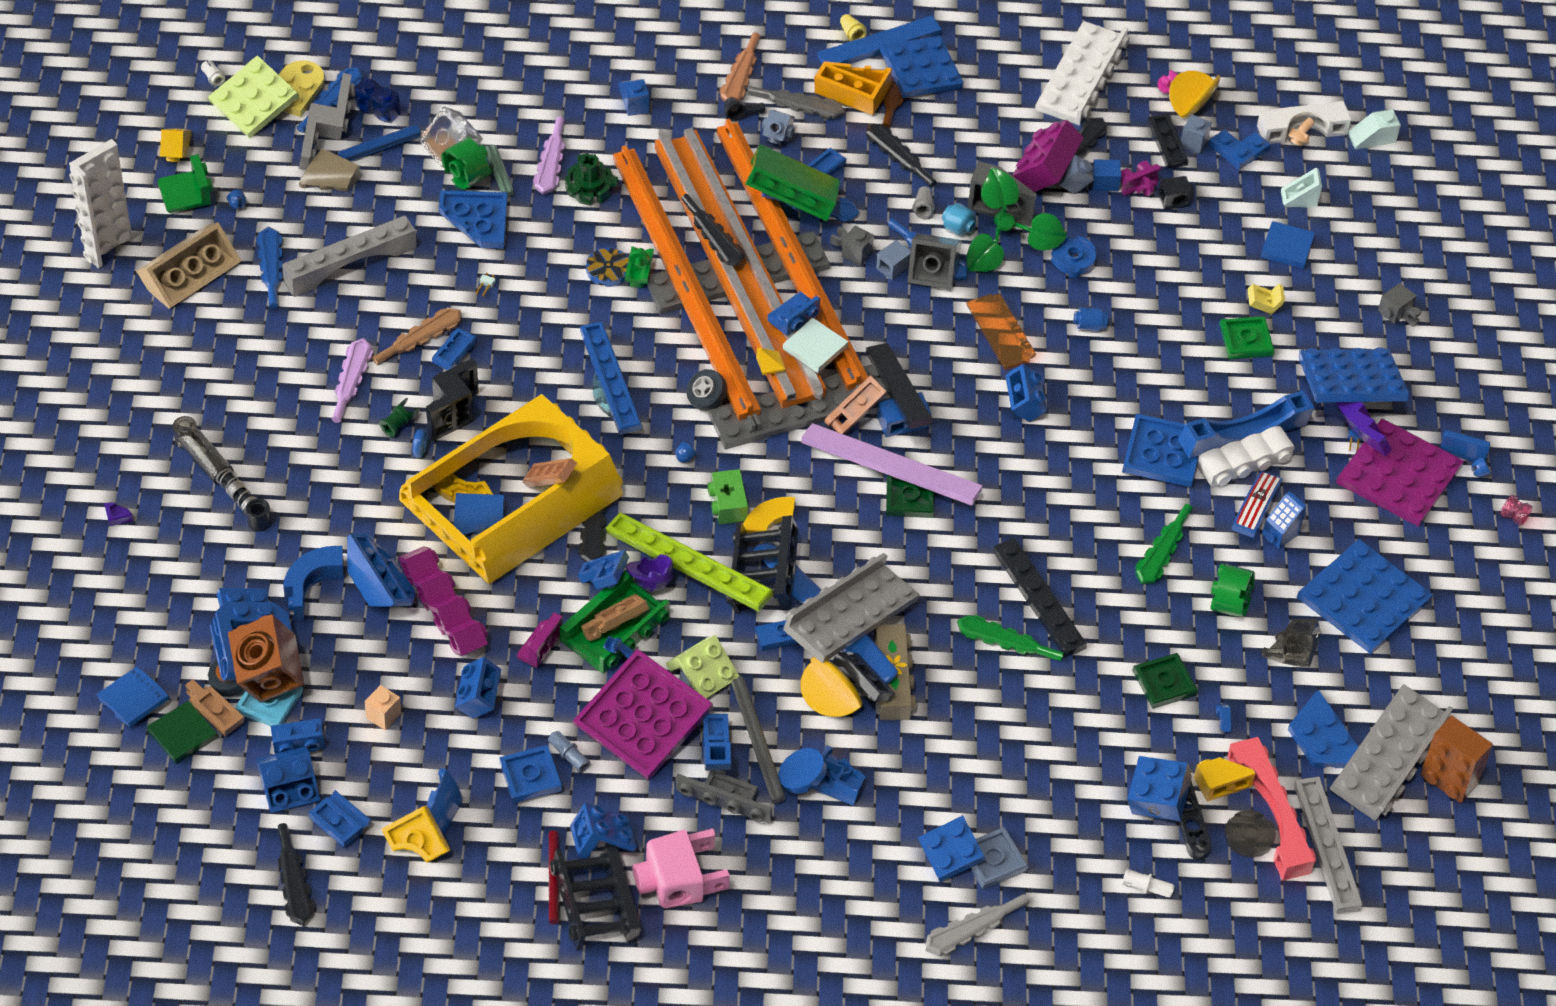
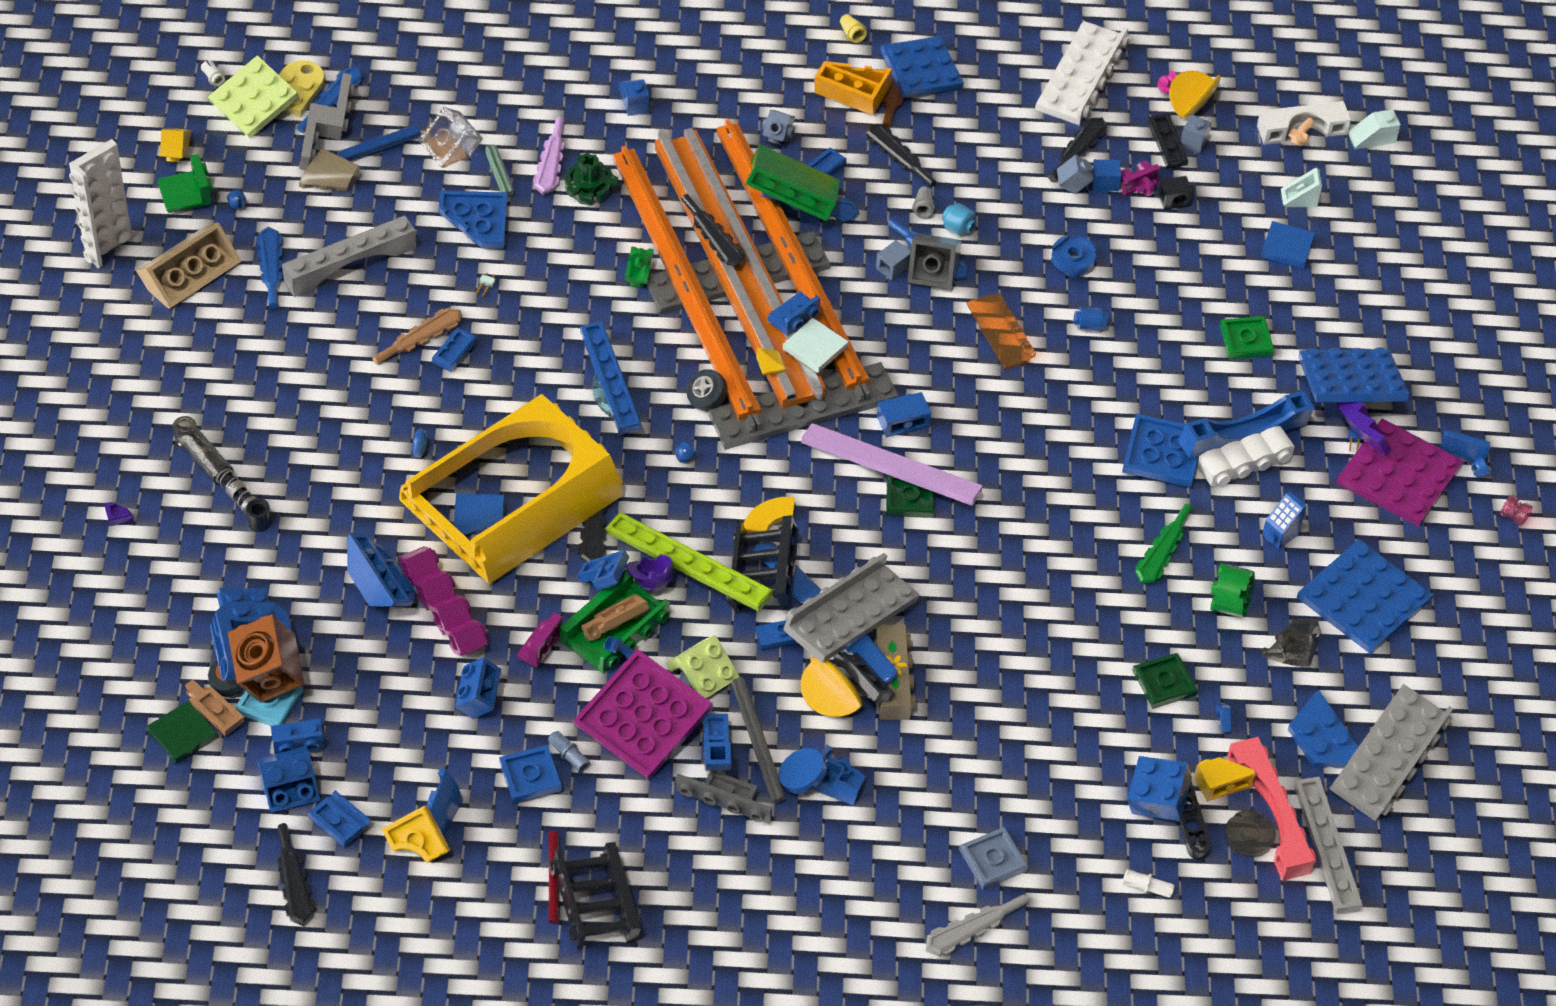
(133, 696): blue slope -> none
(309, 569): blue arch -> none
(353, 367): lavender sword -> none
(377, 100): clear blue brick -> none
(382, 707): light nougat brick -> none
(397, 419): dark green piece -> none
(452, 399): black bracket -> none
(452, 484): yellow tile -> none
(466, 163): green brick -> none
(549, 472): nougat tile -> none
(597, 824): blue bracket -> none
(607, 266): tile -> none
(674, 871): bright pink piece -> none
(728, 496): bright green brick -> none
(736, 110): black bar -> none
(740, 71): nougat sword -> none
(811, 104): dark grey sword -> none
(856, 244): dark grey brick -> none
(856, 405): nougat plate -> none
(871, 45): blue tile -> none
(899, 386): black tile -> none
(951, 848): blue plate -> none
(992, 633): green sword -> none
(996, 192): green plant -> none
(1021, 210): dark grey slope -> none
(1026, 393): blue brick -> none
(1039, 597): black plate -> none
(1048, 155): magenta brick -> none
(1239, 152): blue plate -> none
(1257, 504): slope -> none
(1266, 299): light yellow bracket -> none
(1398, 304): dark grey brick -> none
(1456, 759): dark orange brick -> none

